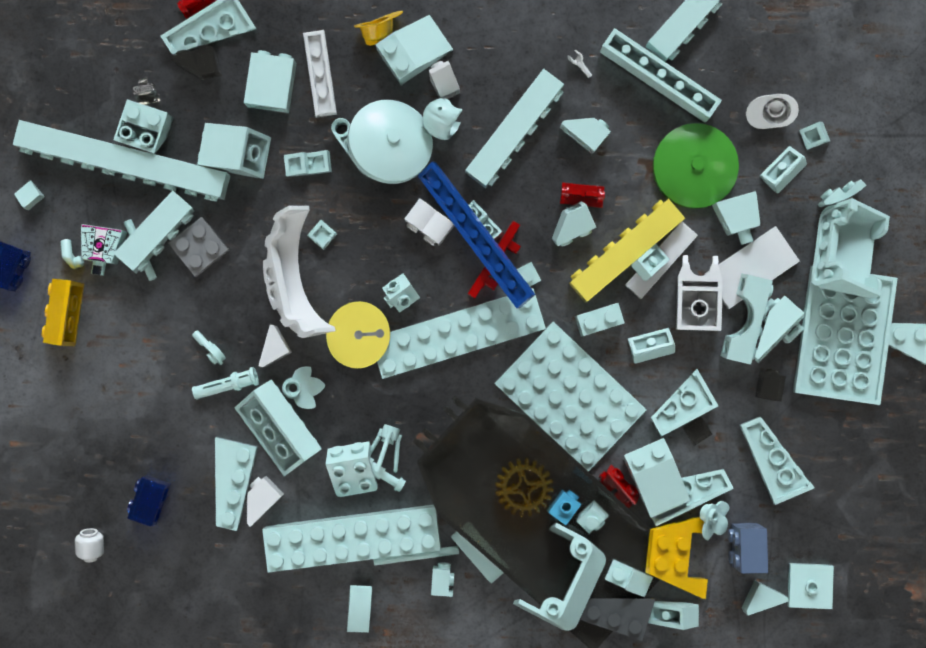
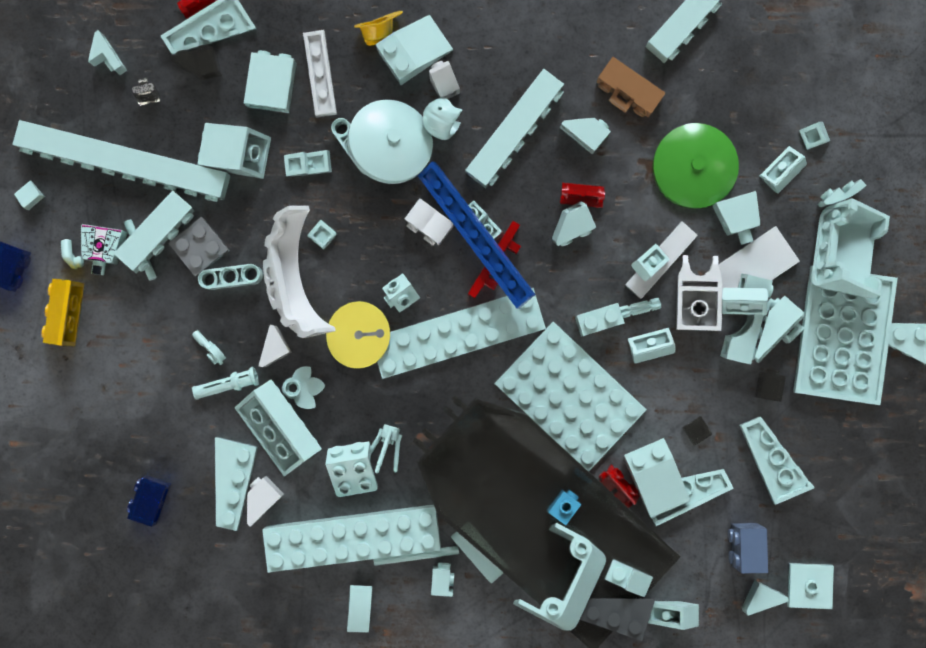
(89, 545): white head -> none
(103, 51): none -> light aqua slope
(143, 127): light aqua slope -> none
(220, 274): none -> light aqua beam
(397, 483): light aqua piece -> none
(514, 488): clear yellow gear -> none
(529, 274): light aqua plate -> none
(579, 61): white hand -> none
(592, 517): light aqua brick -> none
(627, 250): light yellow brick -> none
(631, 86): none -> medium nougat piece
(640, 307): none -> light aqua axle
(660, 75): light aqua brick -> none
(670, 555): yellow wing -> none
(686, 404): light aqua wing -> none
(714, 519): light aqua plate -> none
(744, 301): none -> light aqua slope
(772, 111): white piece -> none

